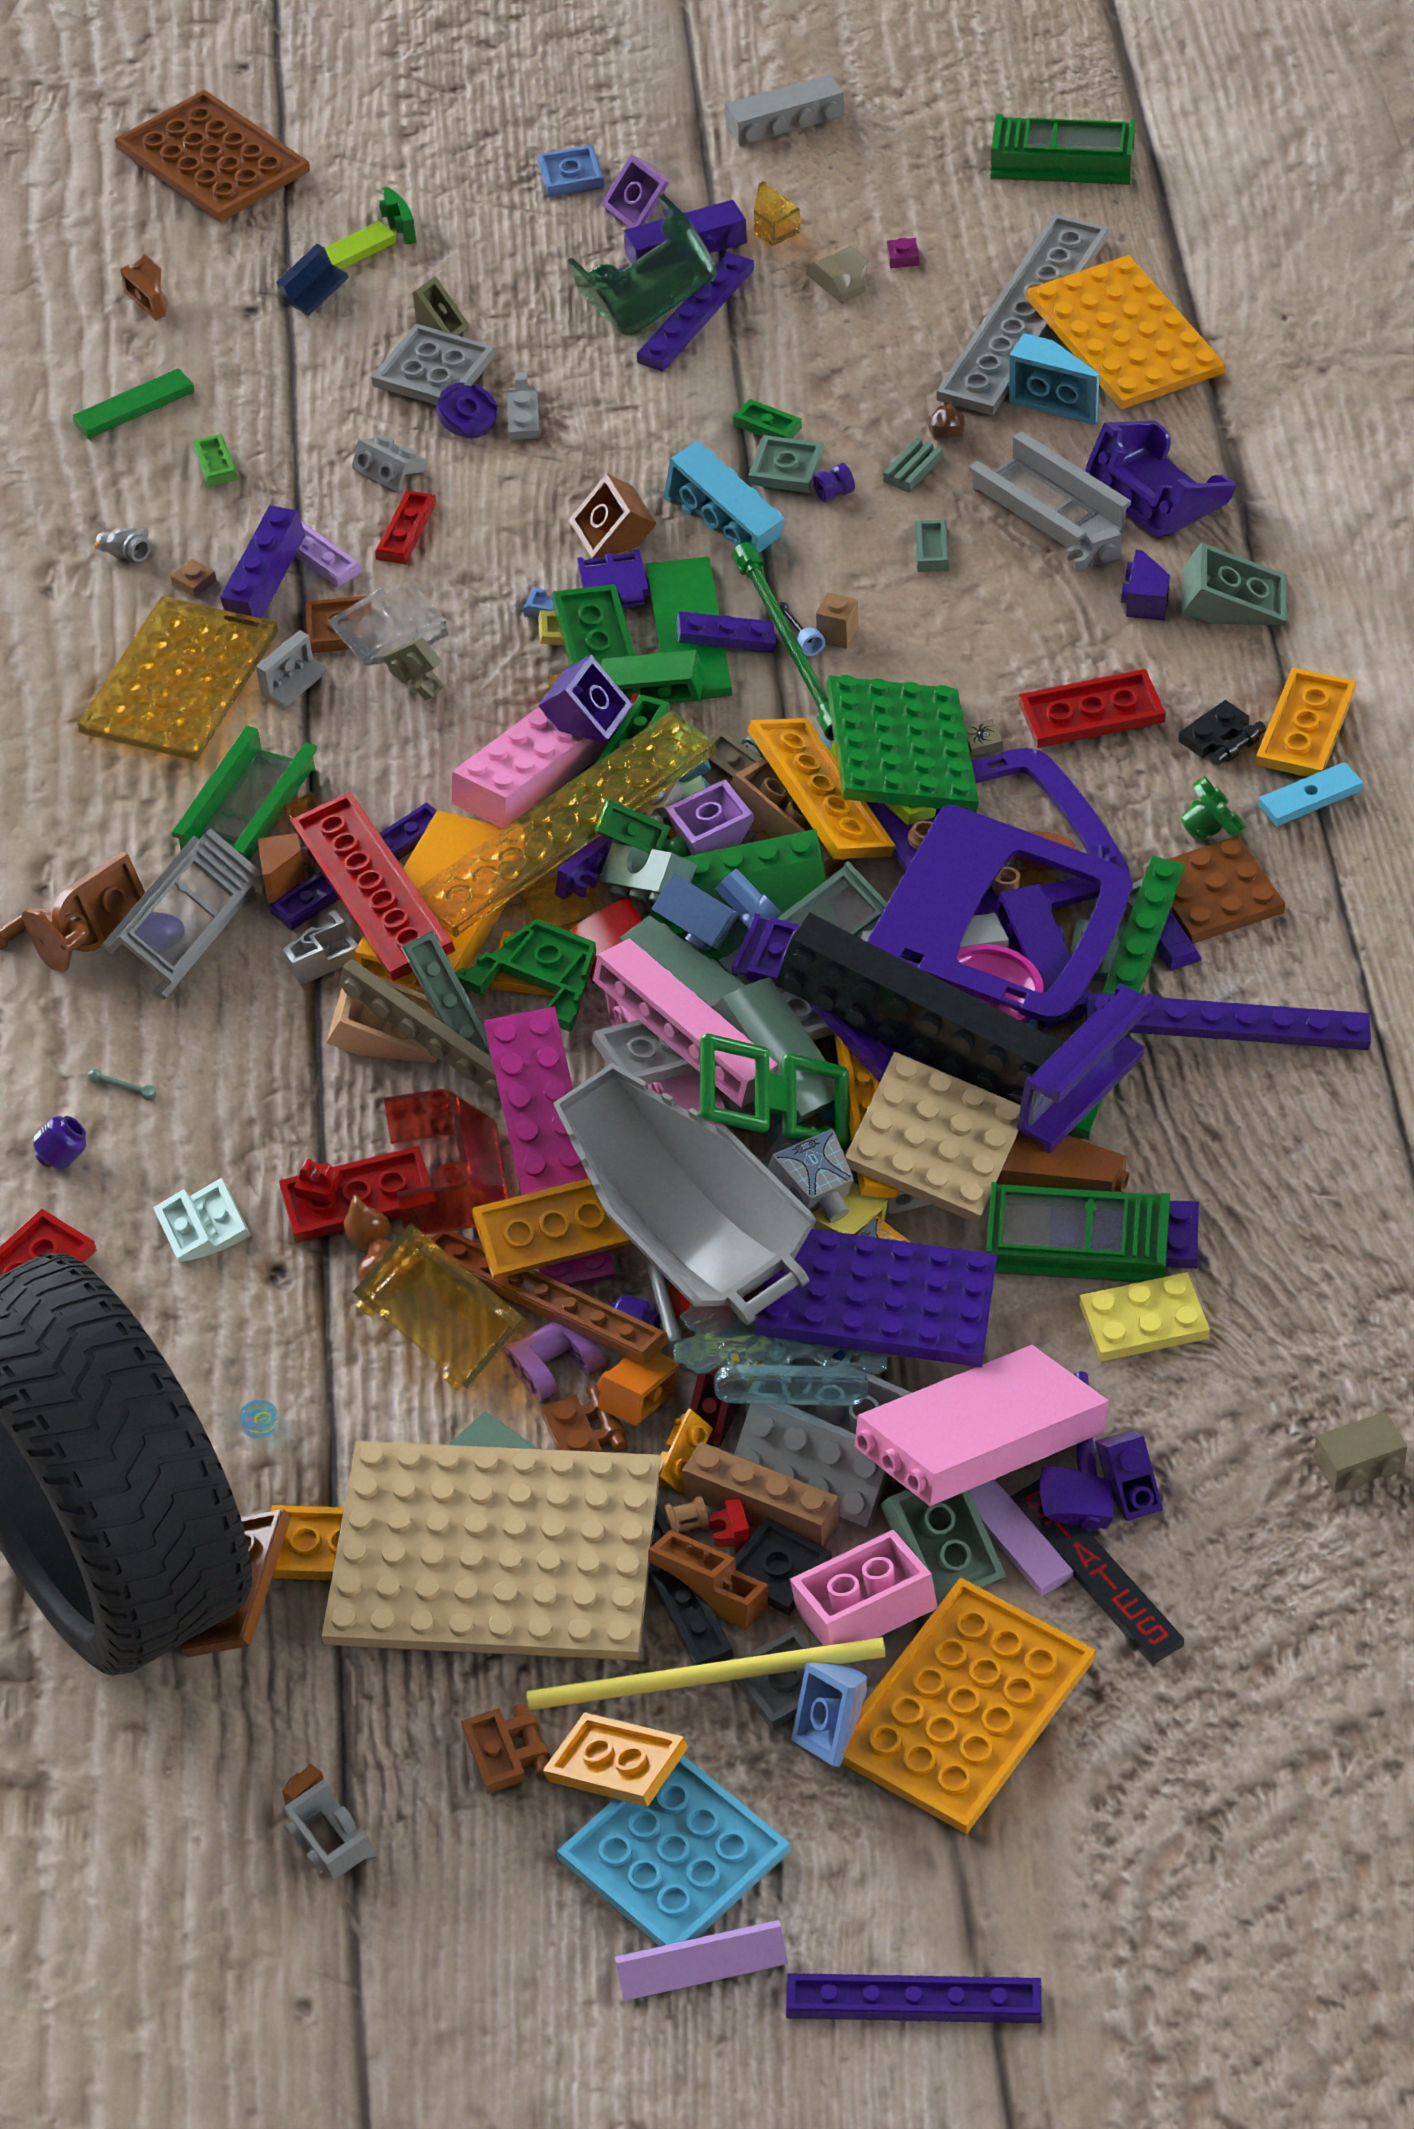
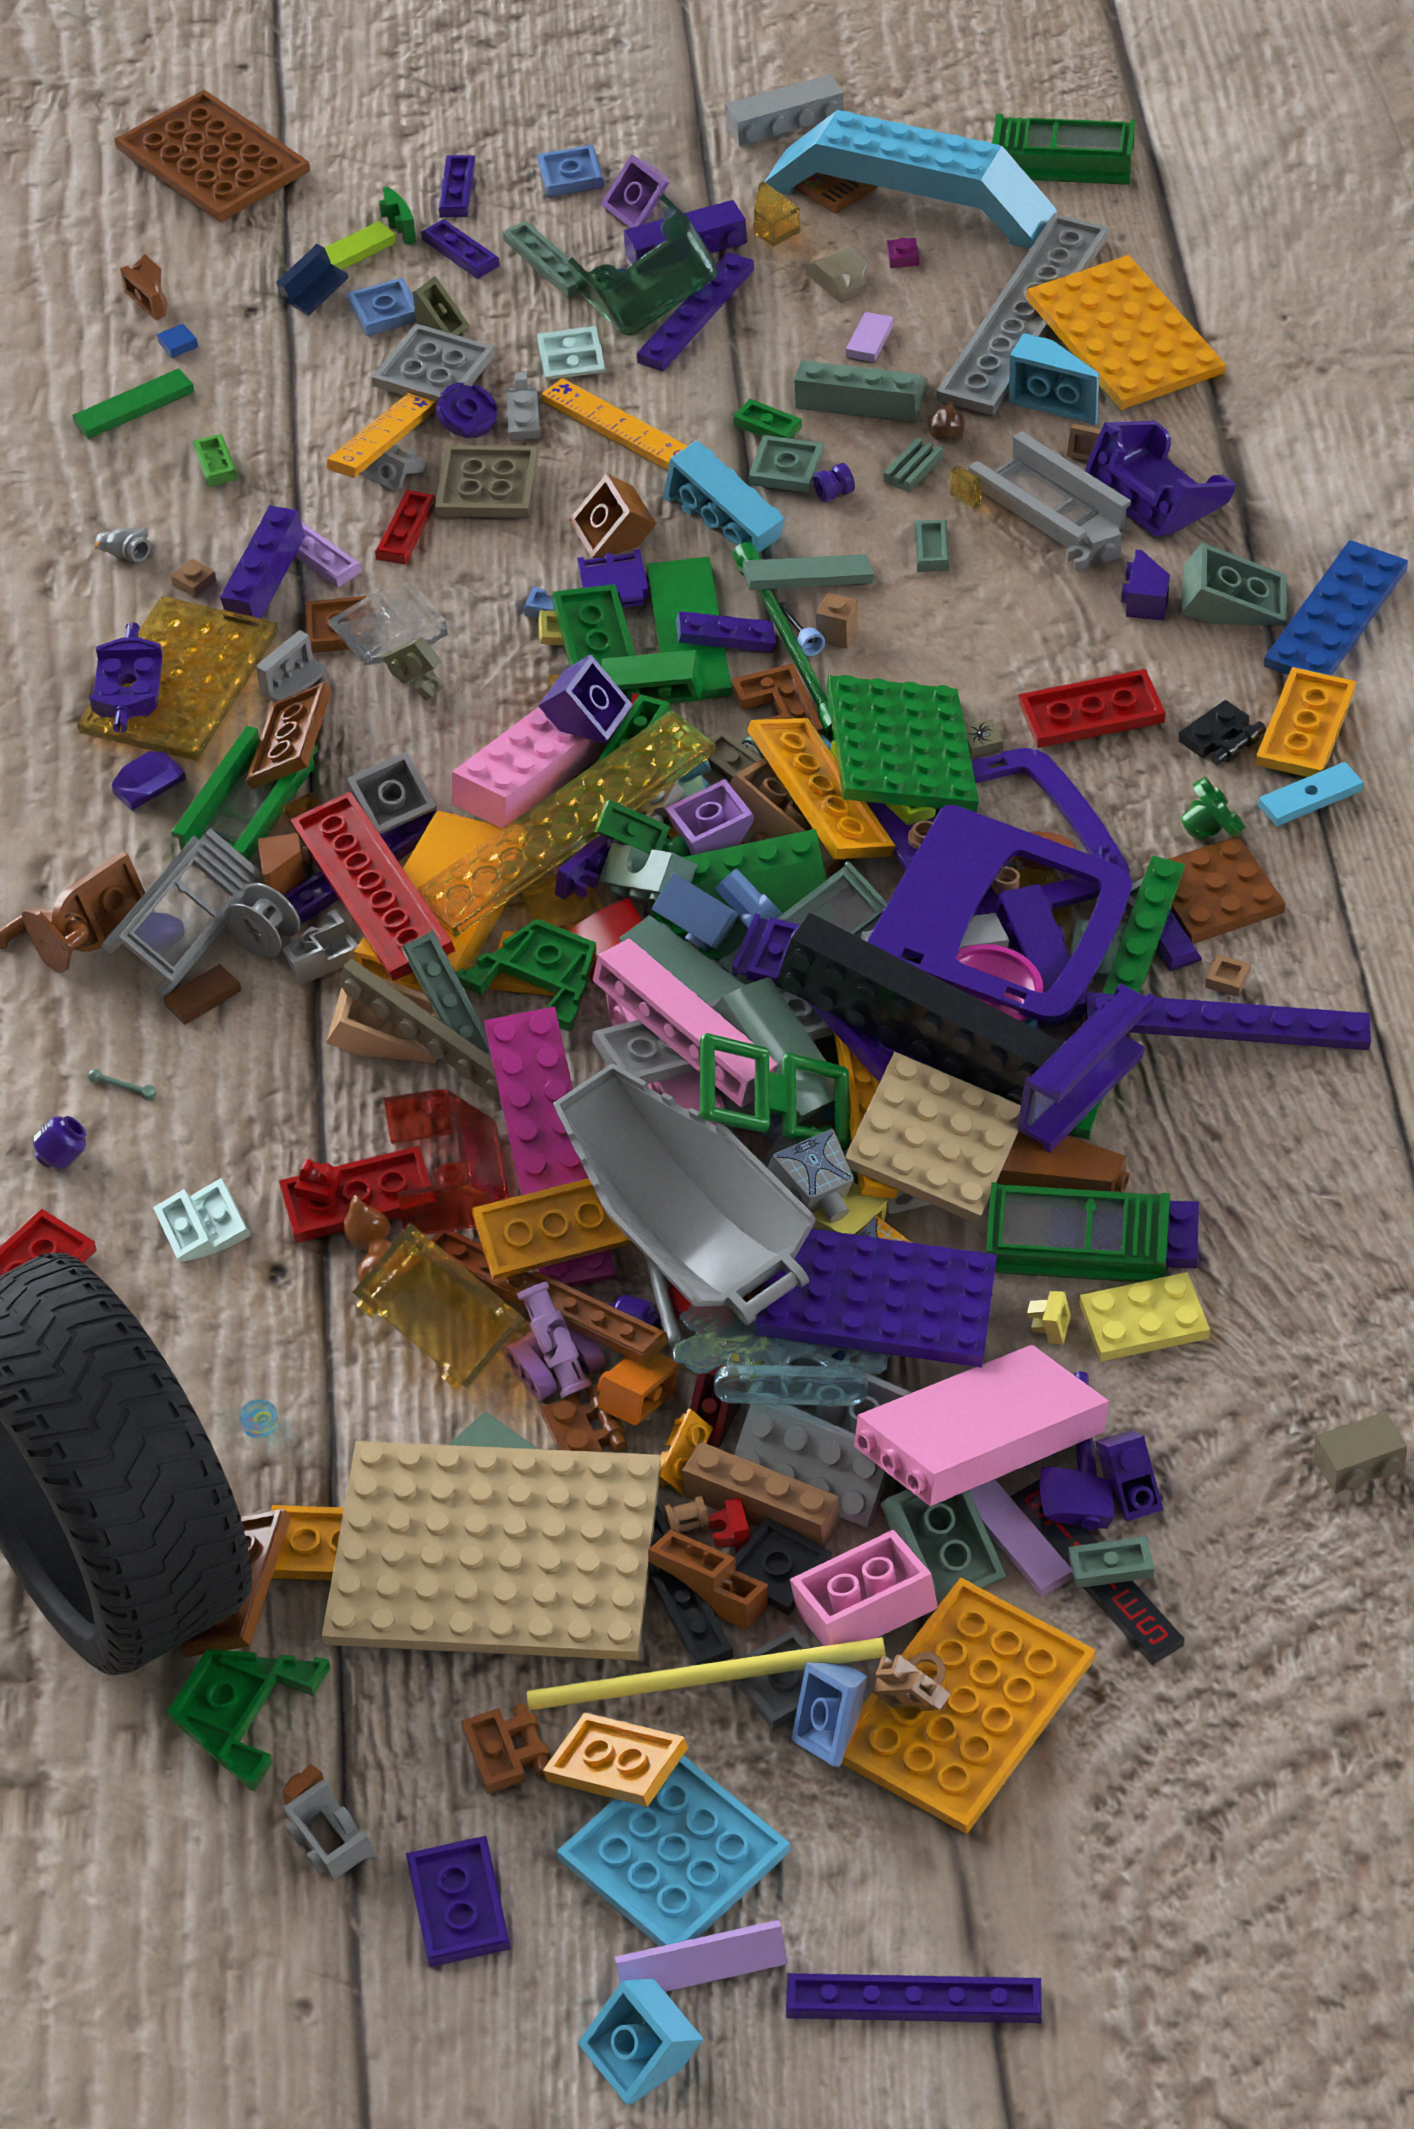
(125, 662): none -> dark purple plate
(146, 778): none -> dark purple slope
(177, 340): none -> blue tile
(202, 994): none -> reddish brown tile
(226, 1697): none -> green wing
(264, 911): none -> light grey piece
(289, 735): none -> dark orange tile
(380, 435): none -> light orange tile
(383, 306): none -> medium blue tile
(391, 793): none -> light grey slope
(457, 186): none -> dark purple tile
(458, 1901): none -> dark purple tile
(460, 248): none -> dark purple tile
(487, 481): none -> dark tan plate
(542, 256): none -> sand green tile
(556, 1346): none -> lavender piece
(570, 353): none -> light aqua slope
(612, 422): none -> light orange tile
(639, 2039): none -> medium azure slope
(782, 688): none -> dark orange plate
(807, 571): none -> sand green tile
(833, 191): none -> dark orange tile
(859, 391): none -> sand green slope
(869, 337): none -> lavender tile
(909, 1684): none -> medium nougat piece
(919, 164): none -> medium azure slope
(965, 486): none -> clear yellow tile
(1051, 1317): none -> light yellow tile
(1082, 441): none -> medium nougat tile
(1111, 1562): none -> sand green plate
(1228, 975): none -> medium nougat plate
(1337, 610): none -> blue plate

